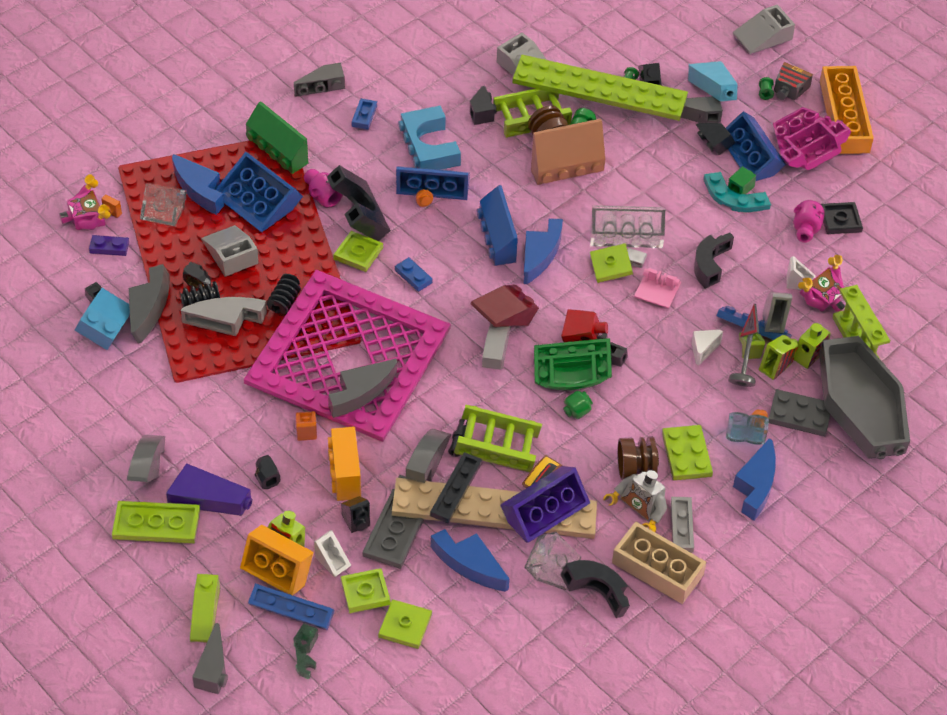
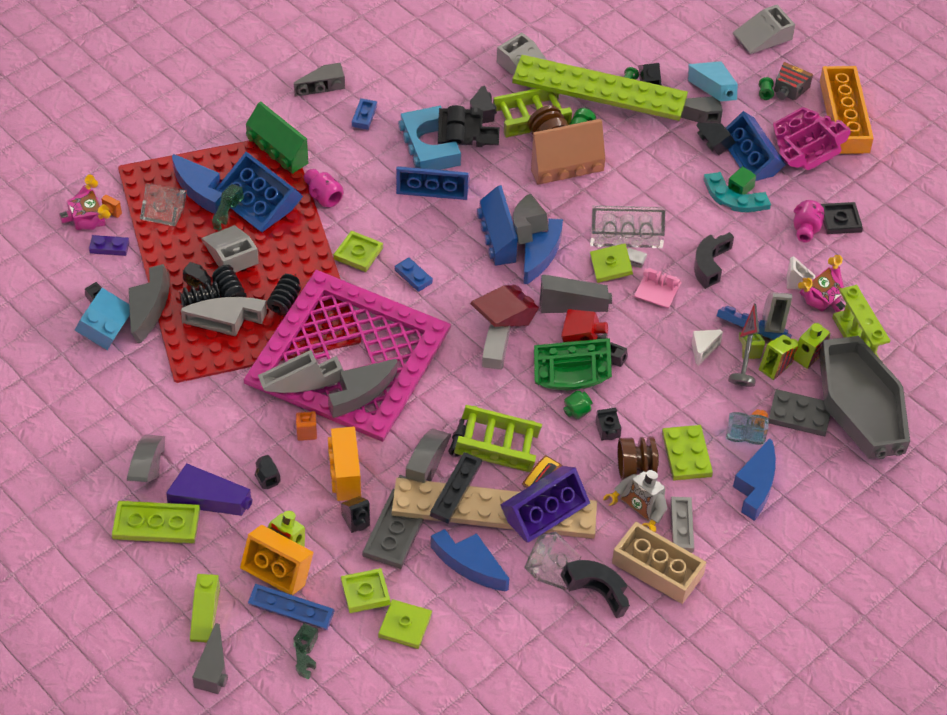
(228, 282): none -> black piece
(230, 198): none -> clear green piece
(301, 374): none -> light grey slope
(331, 554): white slope -> none
(365, 214): black arch -> none
(424, 198): orange plate -> none
(465, 127): none -> black plate
(529, 219): none -> dark grey slope
(561, 294): none -> dark grey slope
(608, 424): none -> black brick

